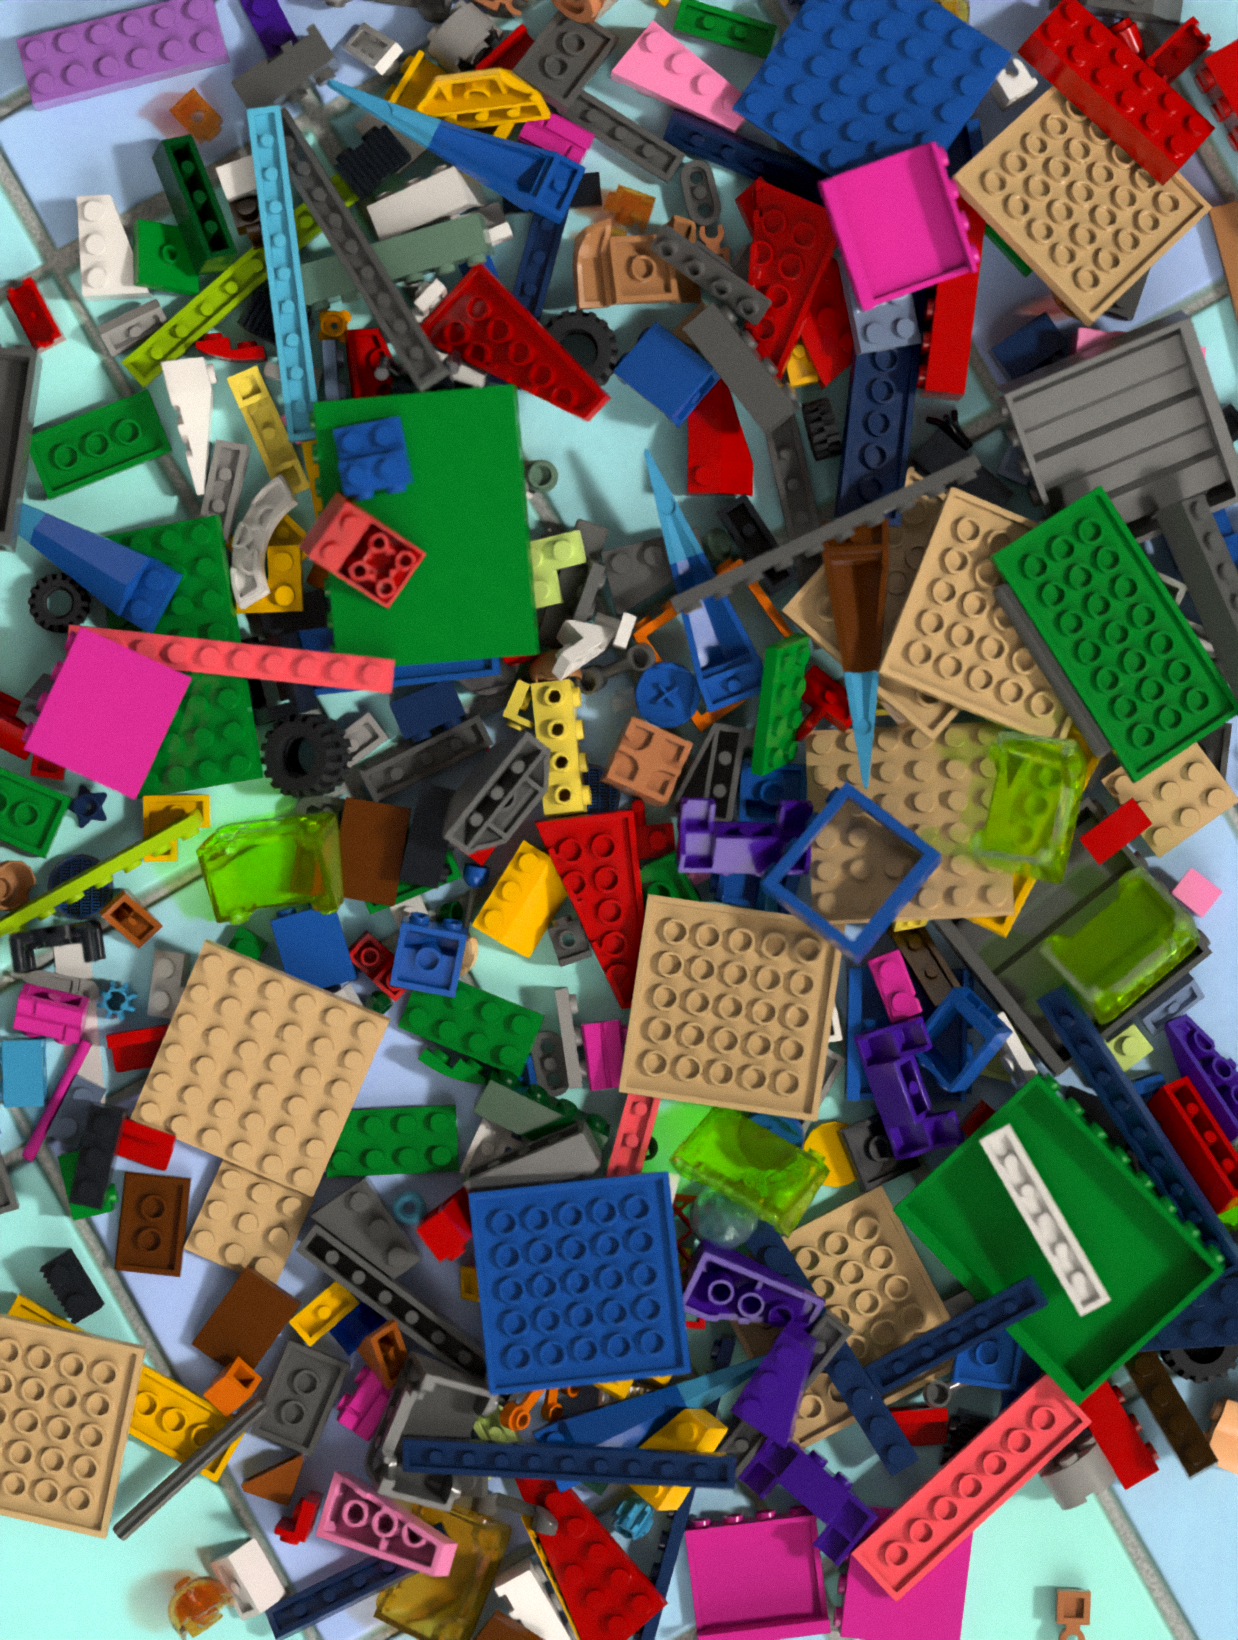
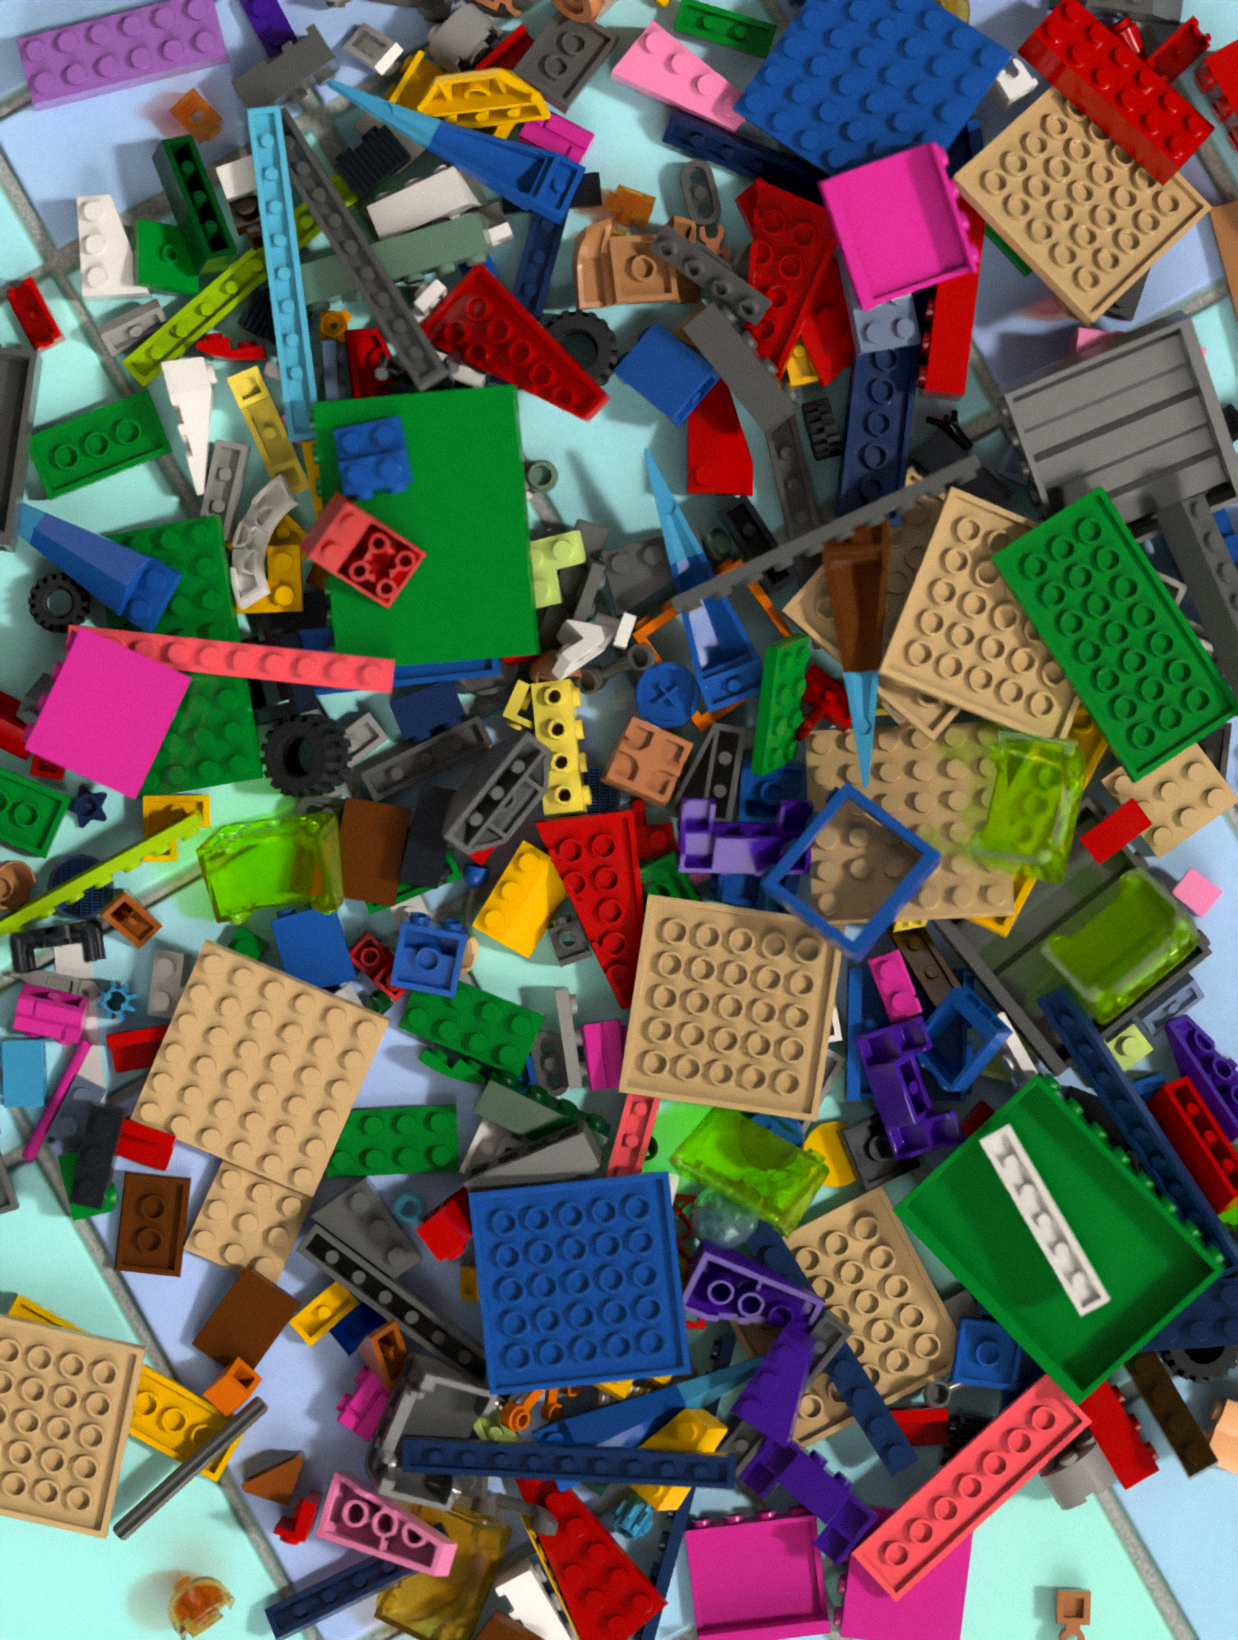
(72, 1286): black brick -> none
(249, 1579): white panel -> none
(301, 1397): dark grey plate -> none
(449, 909): dark green hinge -> none
(625, 136): dark grey plate -> none
(956, 1334): dark blue plate -> none
(1028, 348): dark blue brick -> none
(1052, 670): dark grey axle -> none

